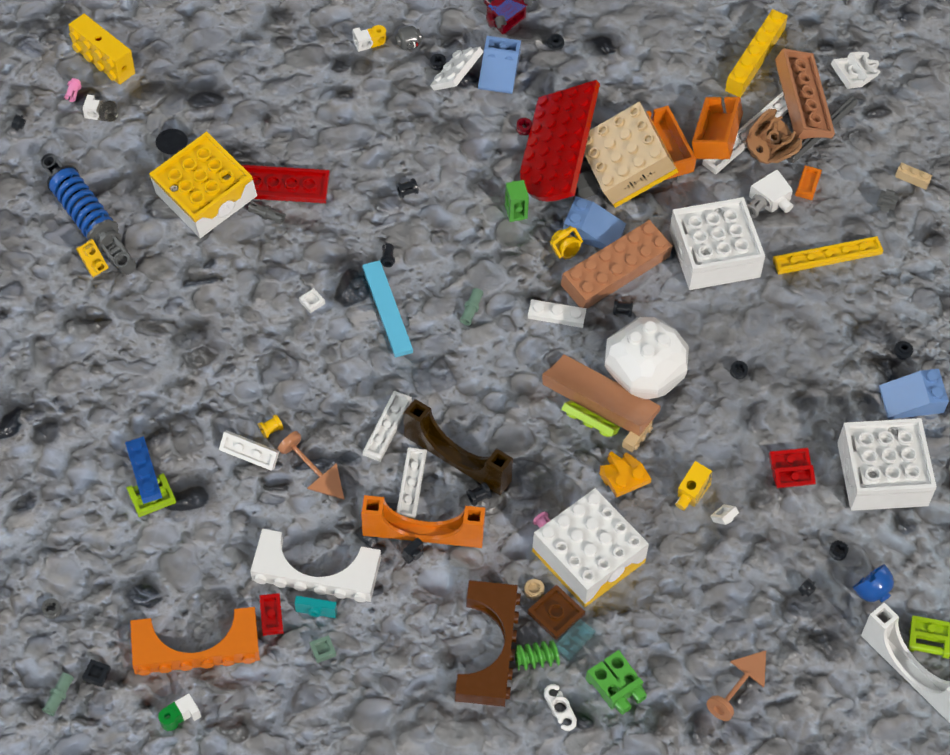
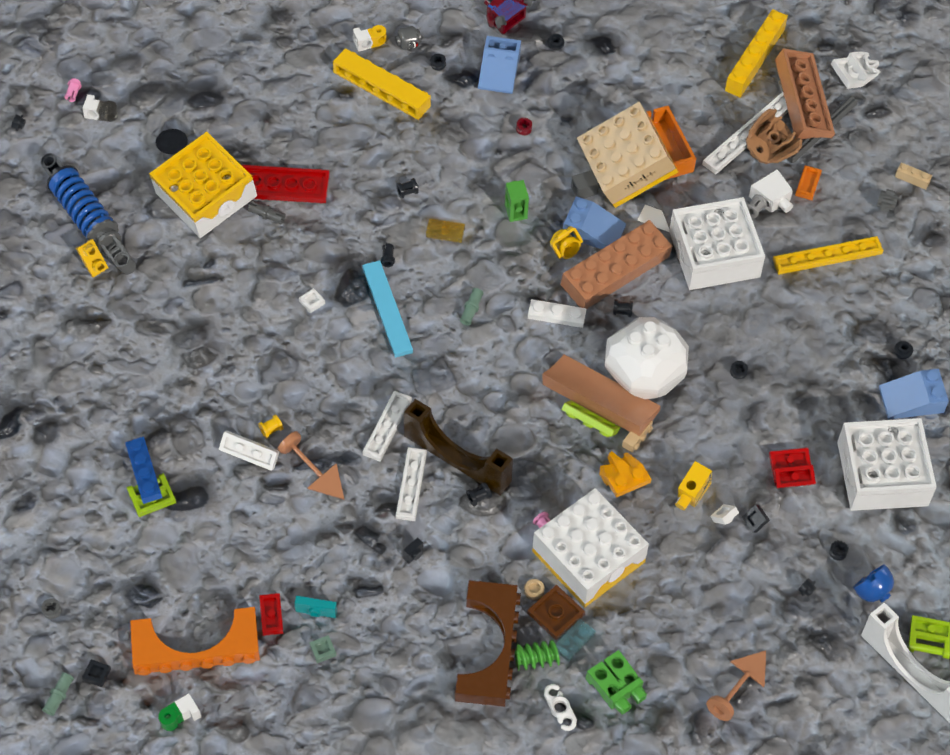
(101, 49): yellow brick -> none
(353, 582): white arch -> none
(382, 83): none -> yellow brick
(383, 522): orange arch -> none
(445, 230): none -> clear yellow plate
(456, 68): white plate -> none
(558, 142): red plate -> none
(655, 216): none -> white sticker
(717, 130): orange piece -> none
(755, 518): none -> black plate

